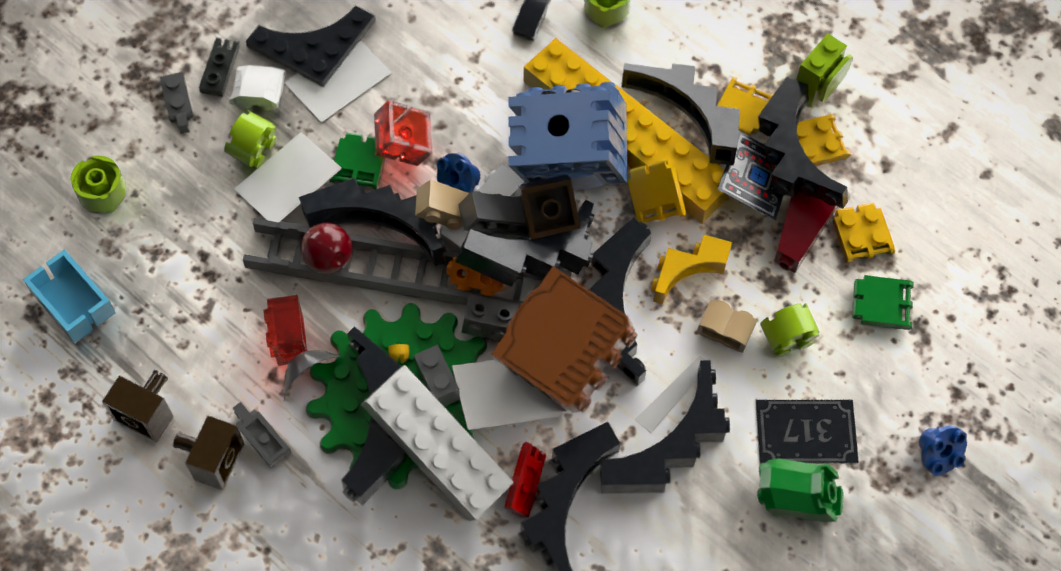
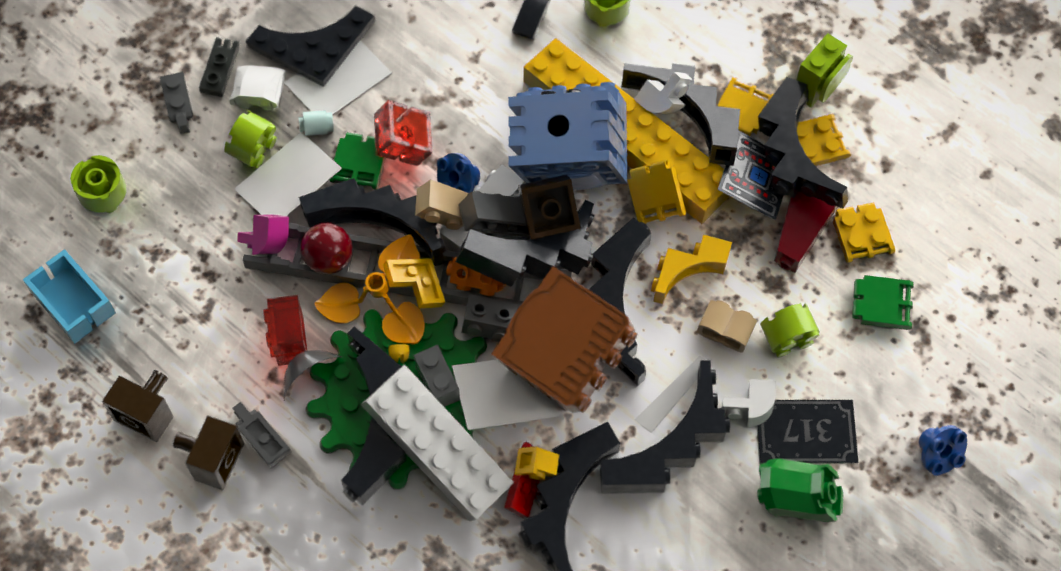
(268, 234): none -> dark pink brick
(316, 123): none -> light aqua brick
(403, 324): none -> light orange plant
(419, 275): none -> yellow plate
(536, 463): none -> yellow brick
(661, 98): none -> white brick
(755, 407): none -> white brick

